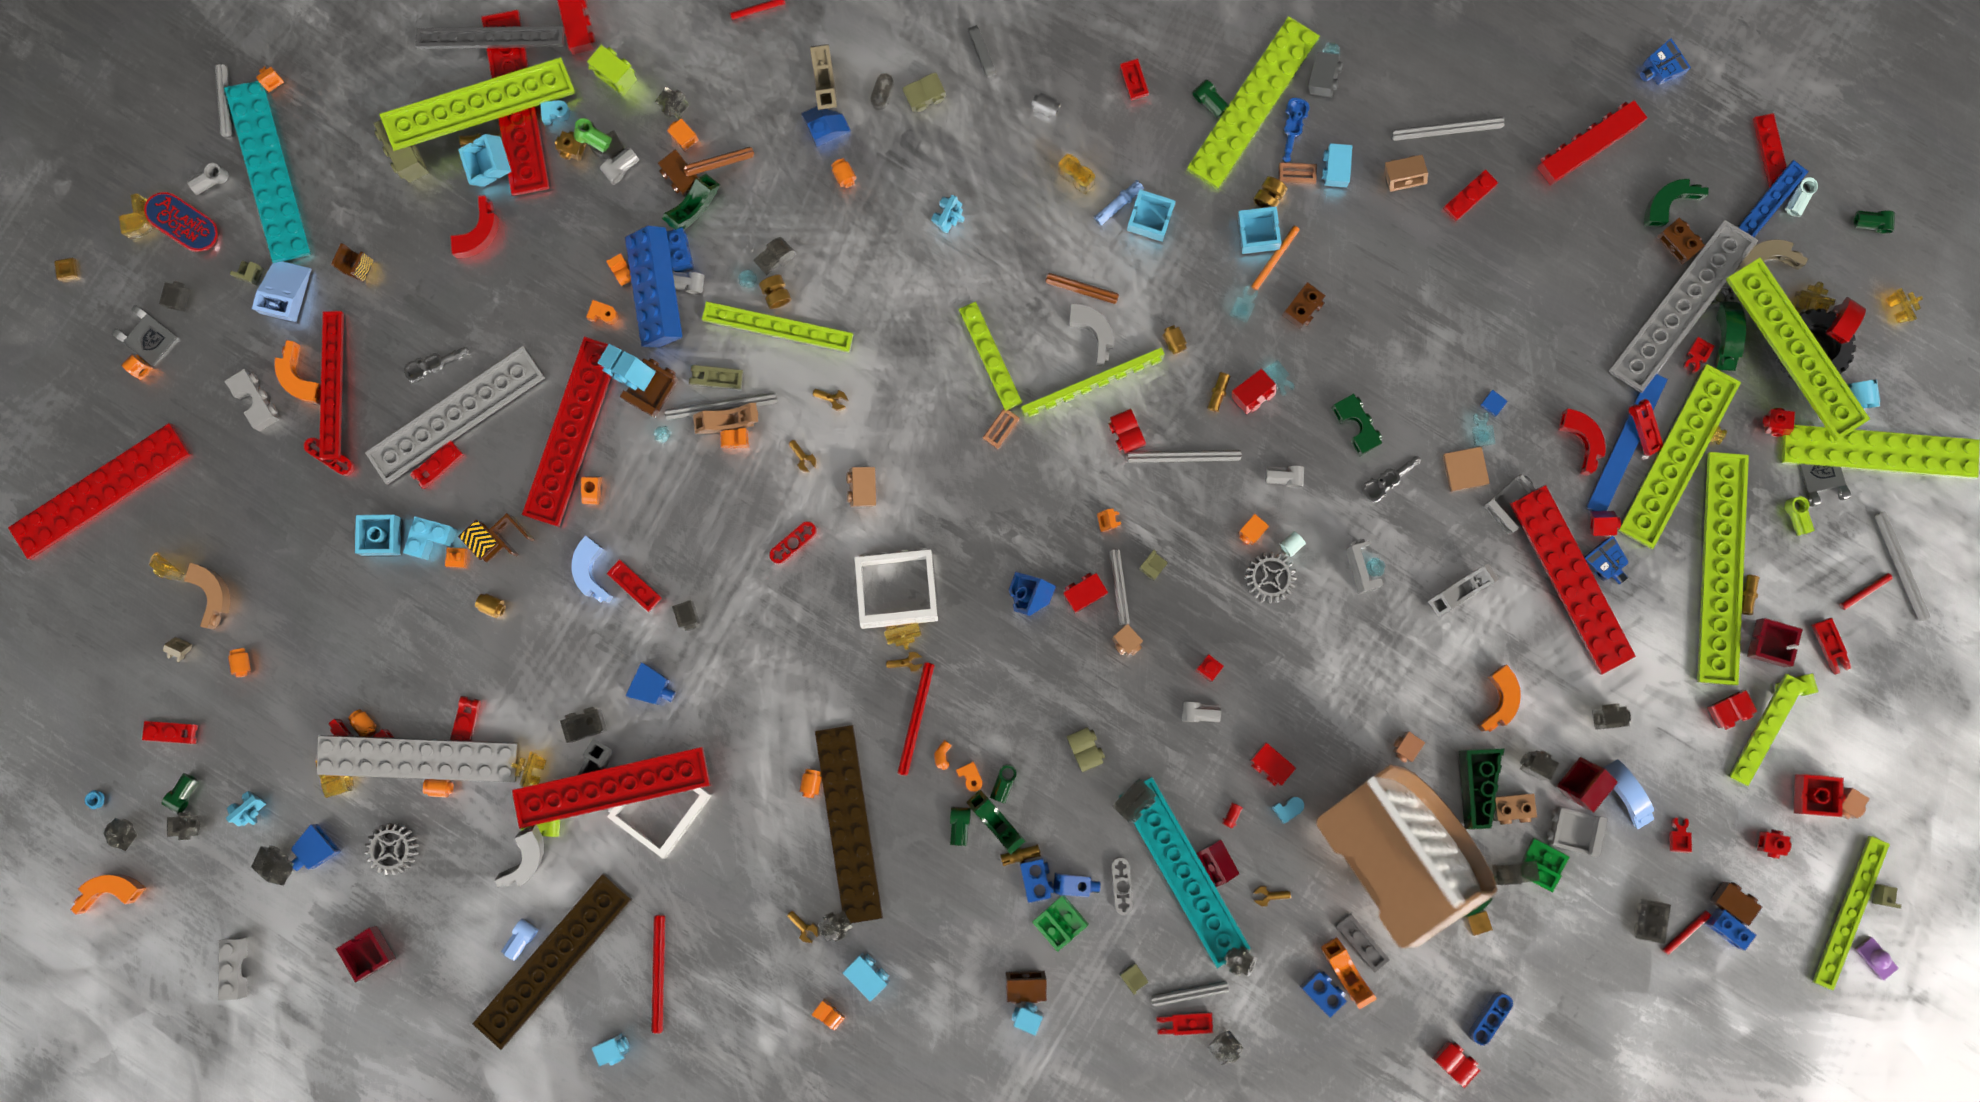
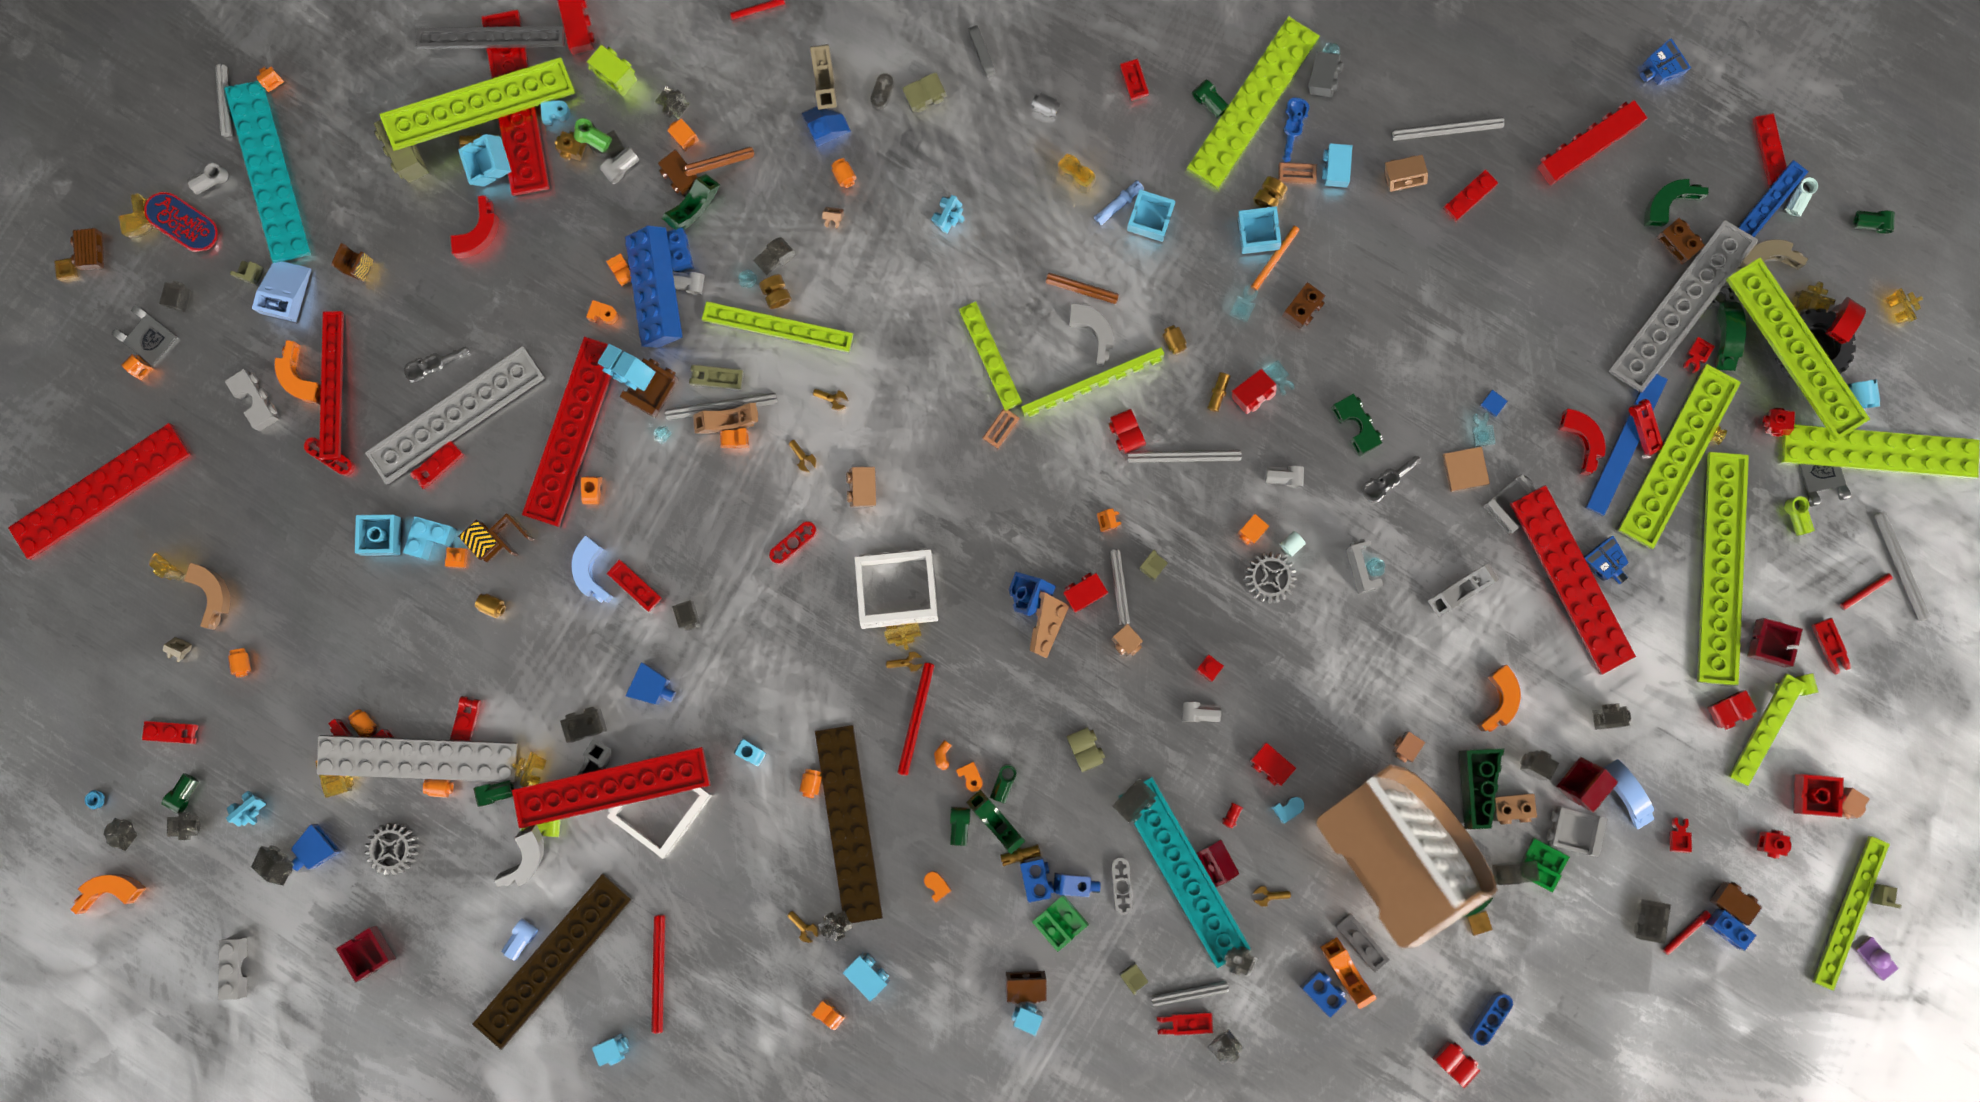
(87, 249): none -> reddish brown brick
(489, 793): none -> dark green piece
(749, 752): none -> medium azure leg
(833, 214): none -> medium nougat tile
(935, 882): none -> orange leg
(1048, 624): none -> medium nougat wing
(1604, 523): red brick -> none
(1750, 594): pearl gold pin -> none

